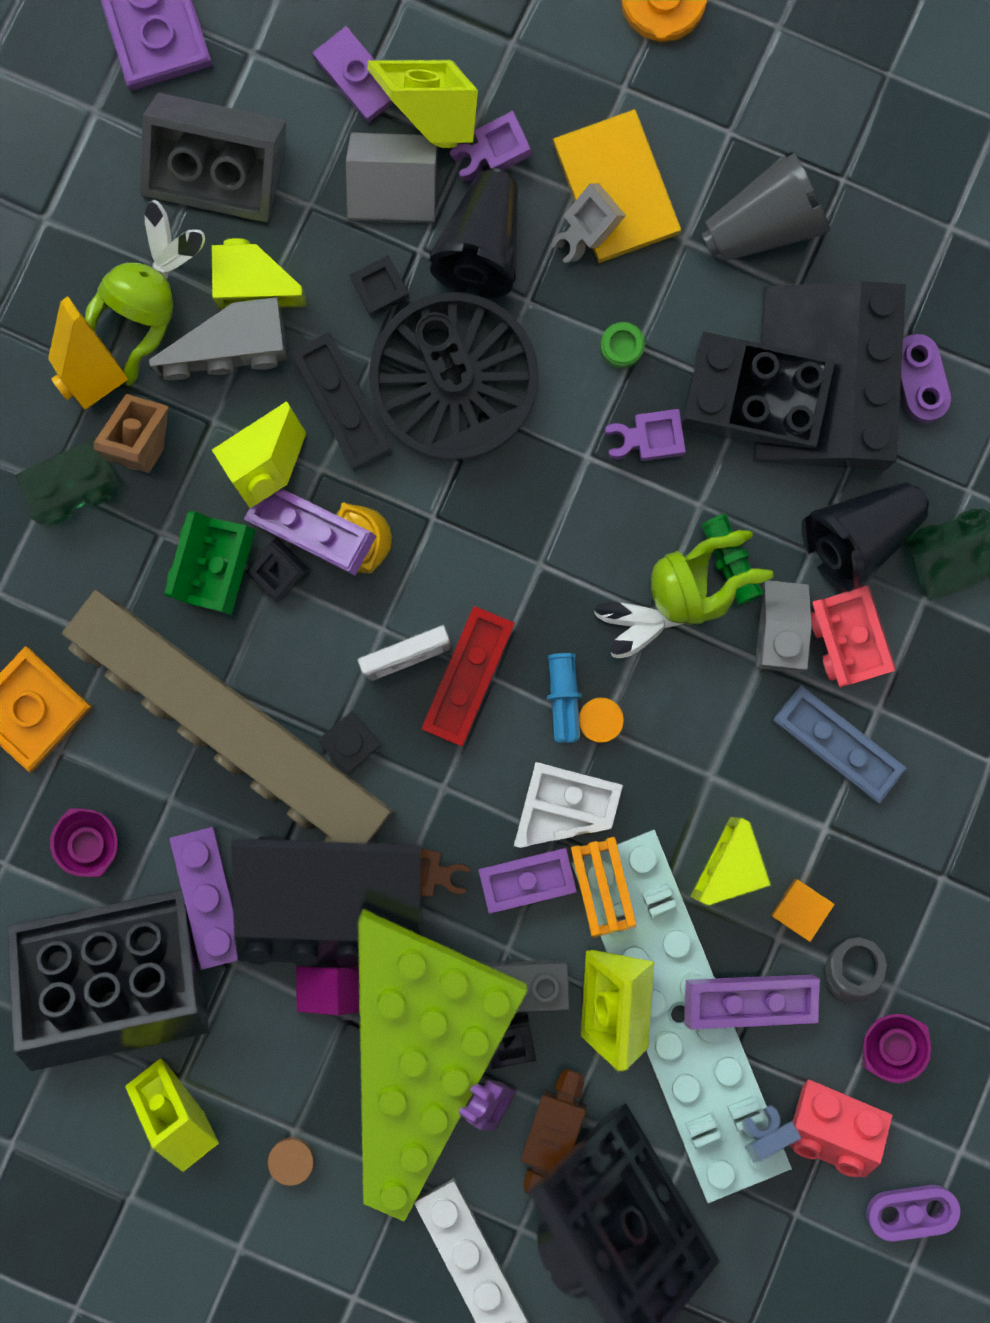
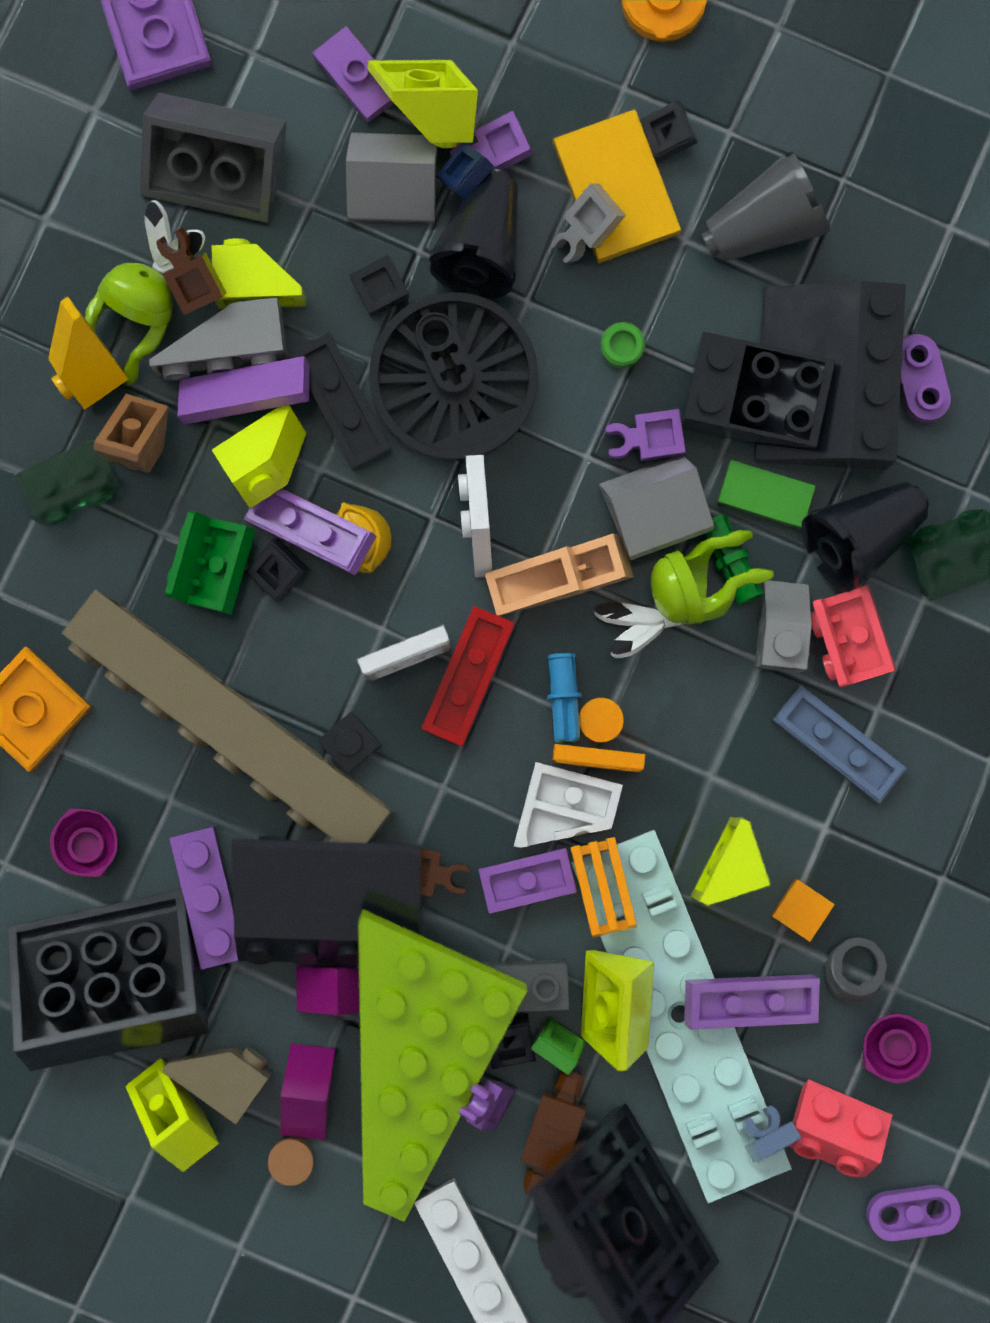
(191, 278): none -> reddish brown plate
(222, 1078): none -> dark tan slope
(243, 390): none -> medium lavender tile
(307, 1091): none -> magenta slope
(464, 171): none -> dark blue tile
(476, 520): none -> white wing
(558, 1045): none -> bright green tile
(559, 574): none -> light nougat slope
(598, 758): none -> light orange tile
(658, 506): none -> light grey slope
(668, 131): none -> black tile
(765, 494): none -> bright green tile

